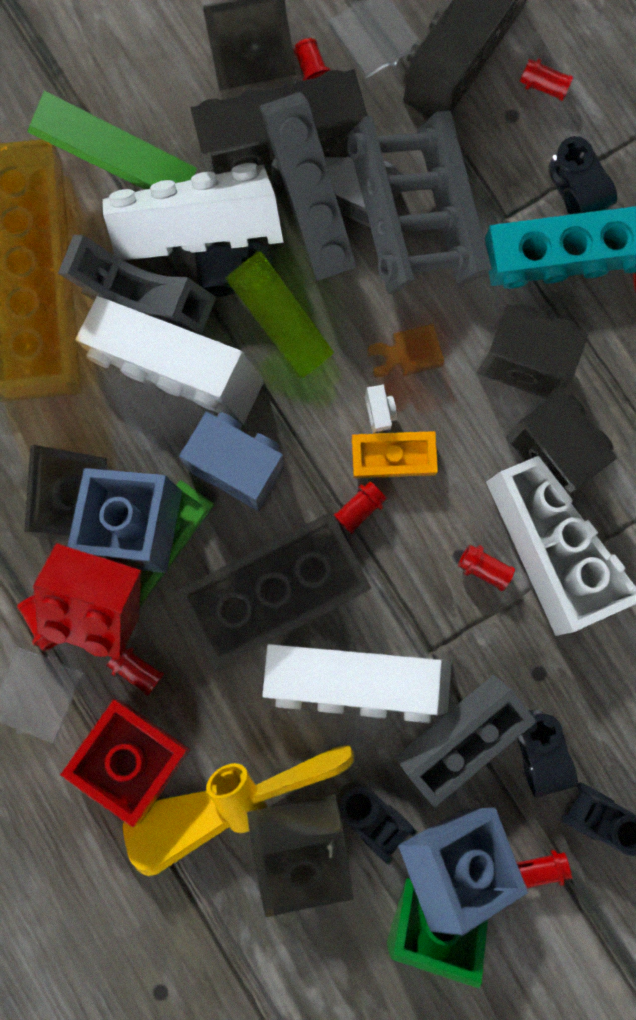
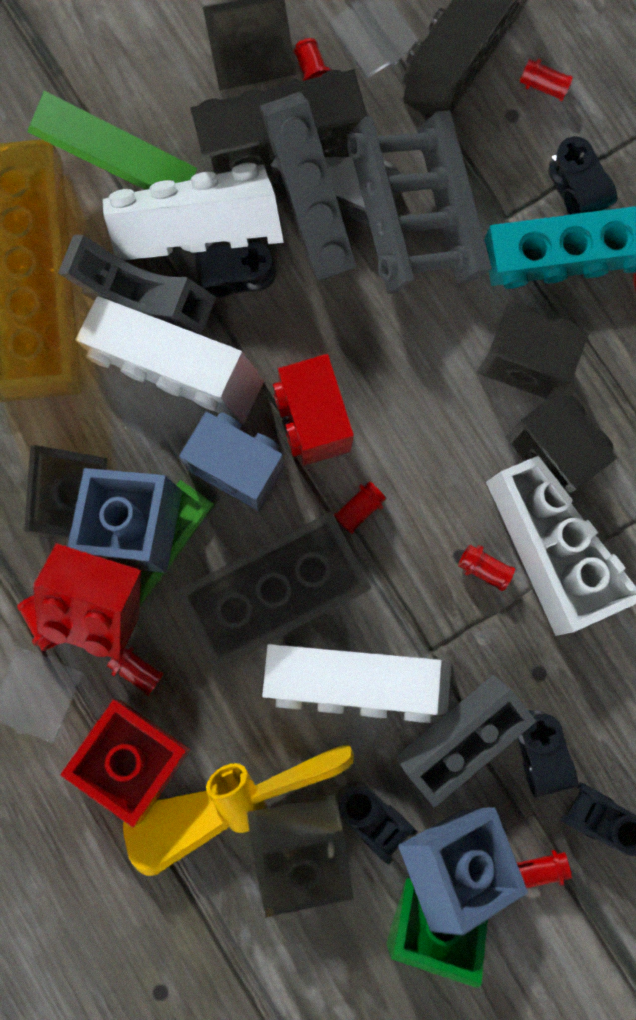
(279, 314): clear neon green plate -> none
(315, 410): none -> red brick
(380, 409): white plate -> none
(394, 454): light orange plate -> none
(413, 351): clear orange plate -> none

